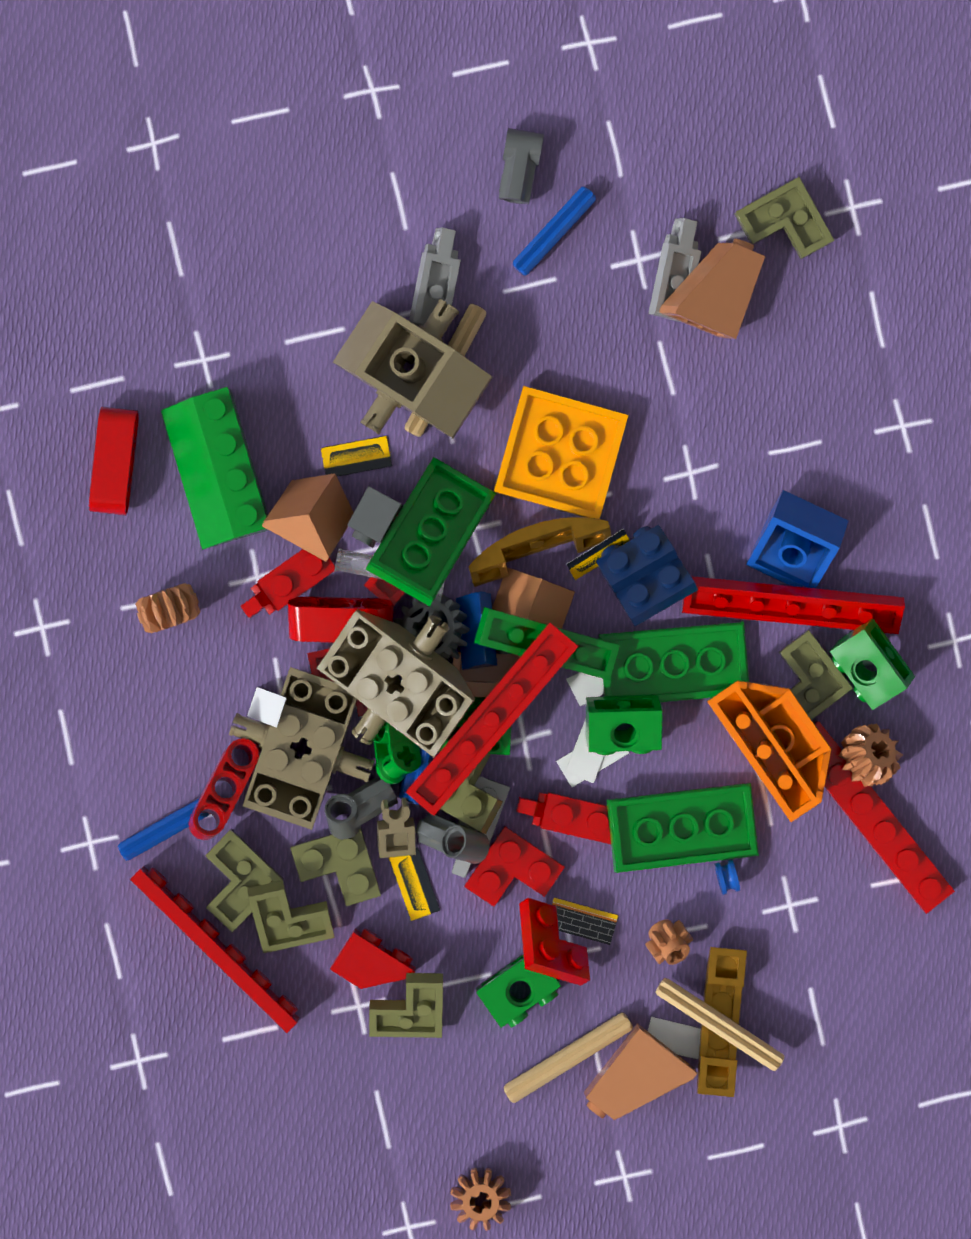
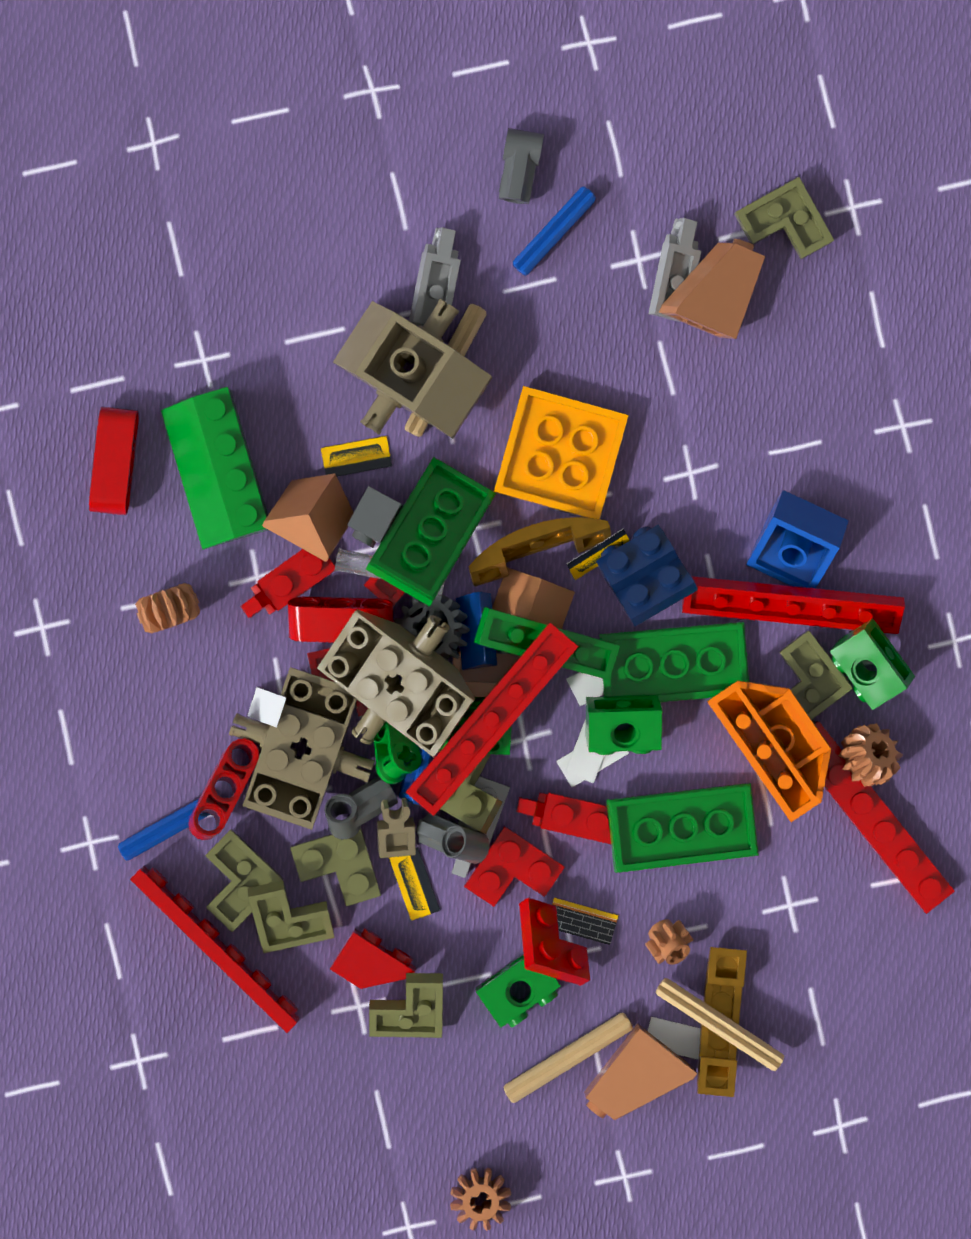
(727, 877): blue bush -> none

